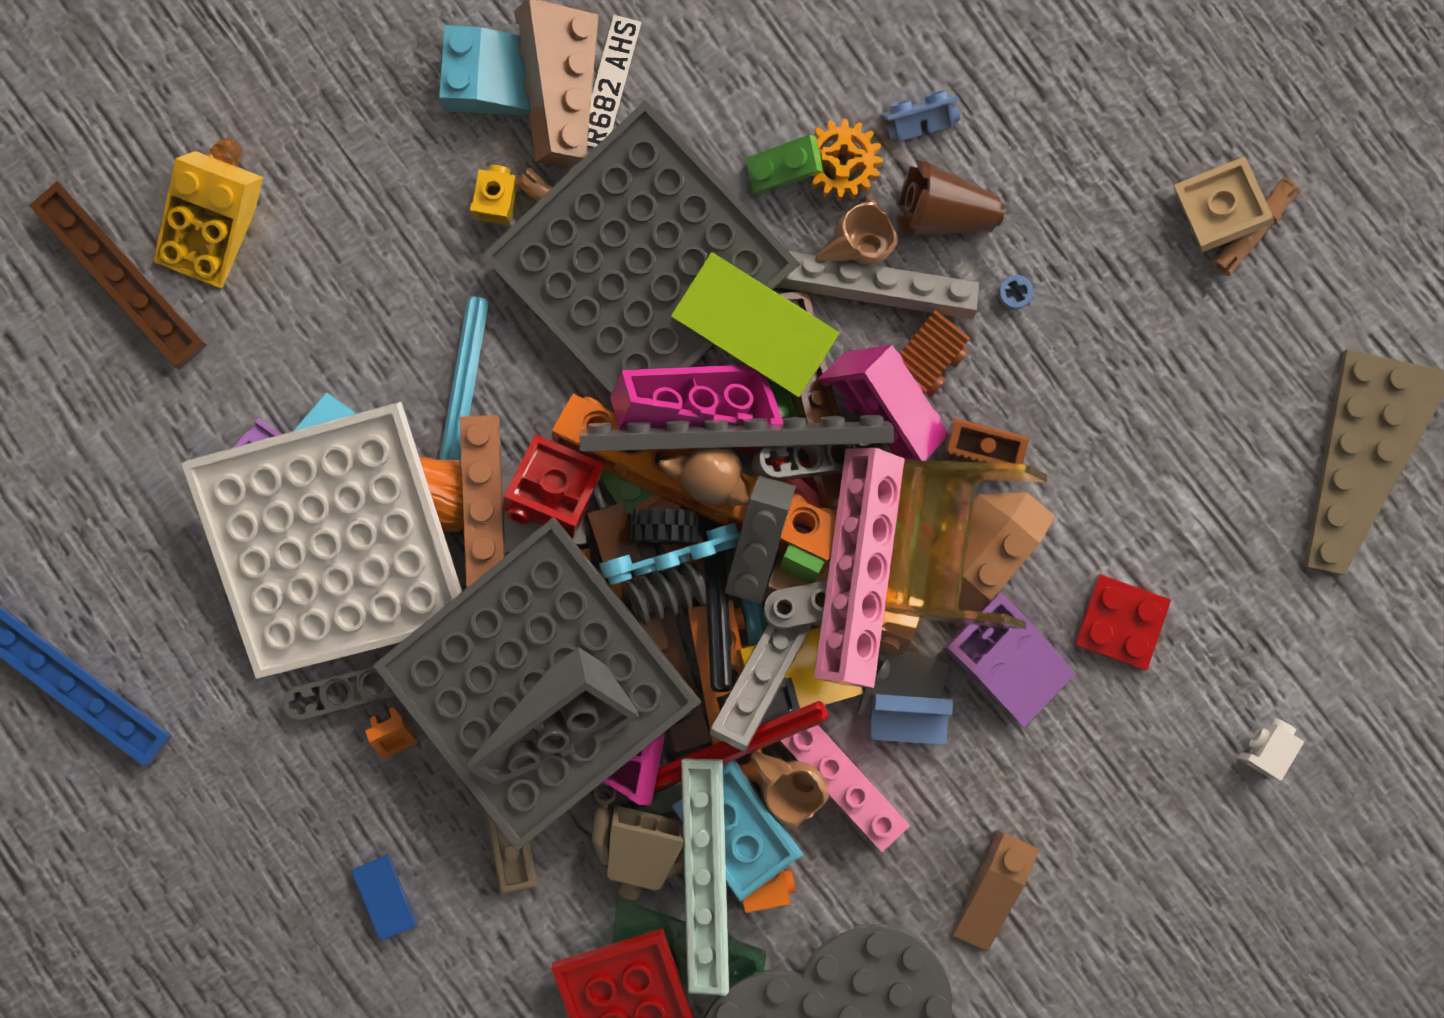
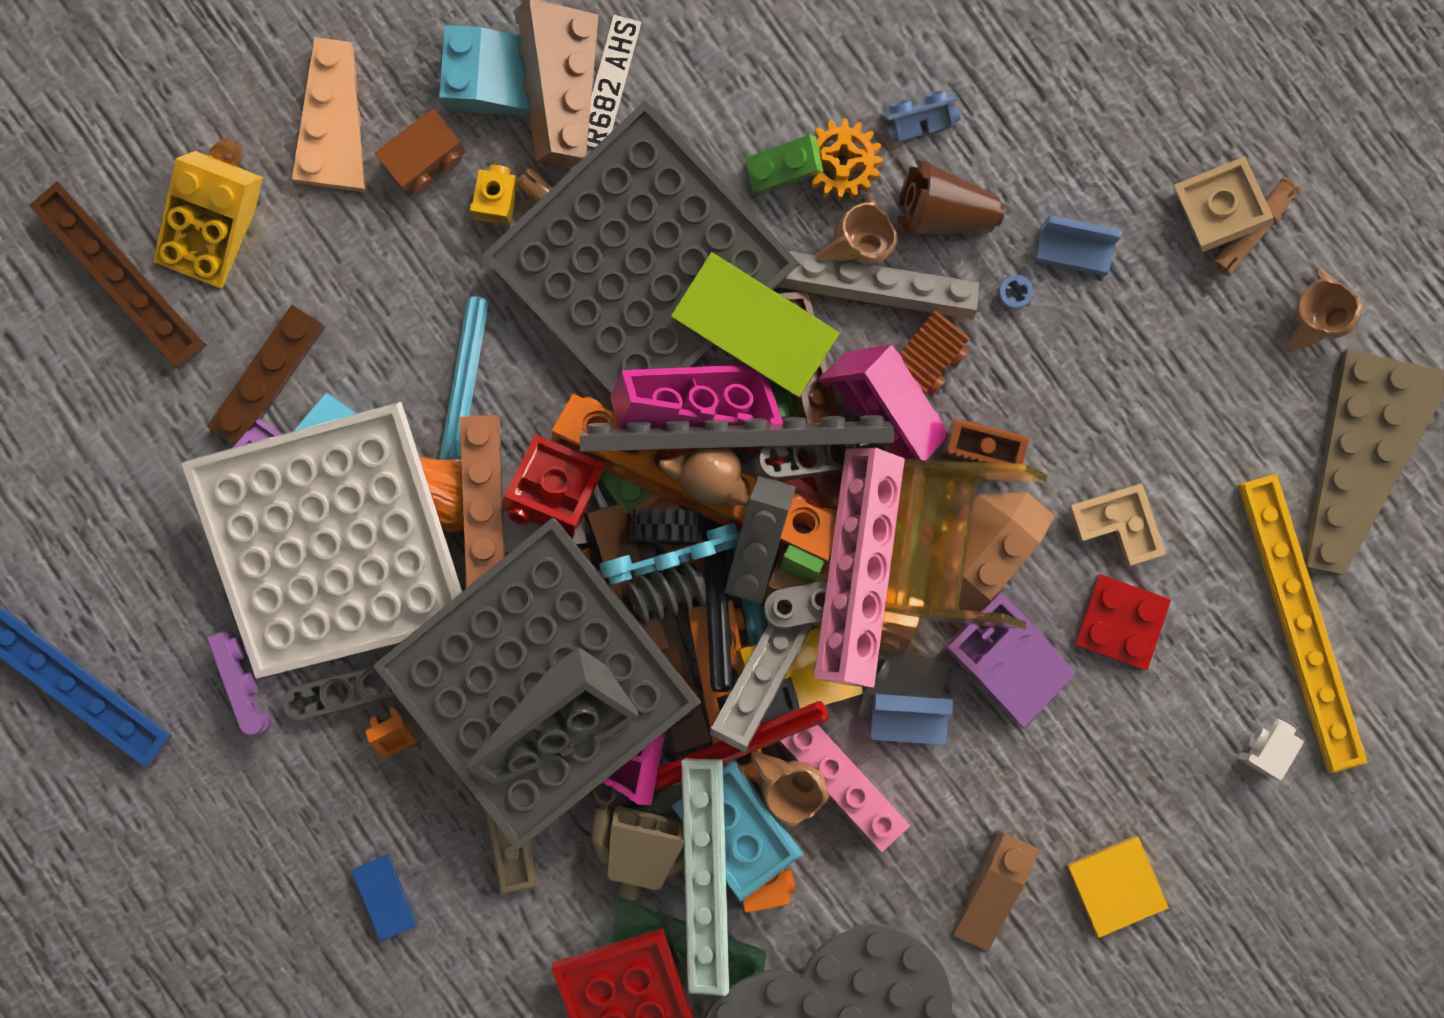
(238, 684): none -> medium lavender plate
(266, 375): none -> reddish brown plate
(329, 133): none -> light nougat wing
(421, 153): none -> dark orange brick
(1076, 245): none -> medium blue panel
(1117, 886): none -> yellow tile
(1126, 514): none -> tan plate
(1302, 624): none -> yellow tile
(1324, 312): none -> medium nougat piece

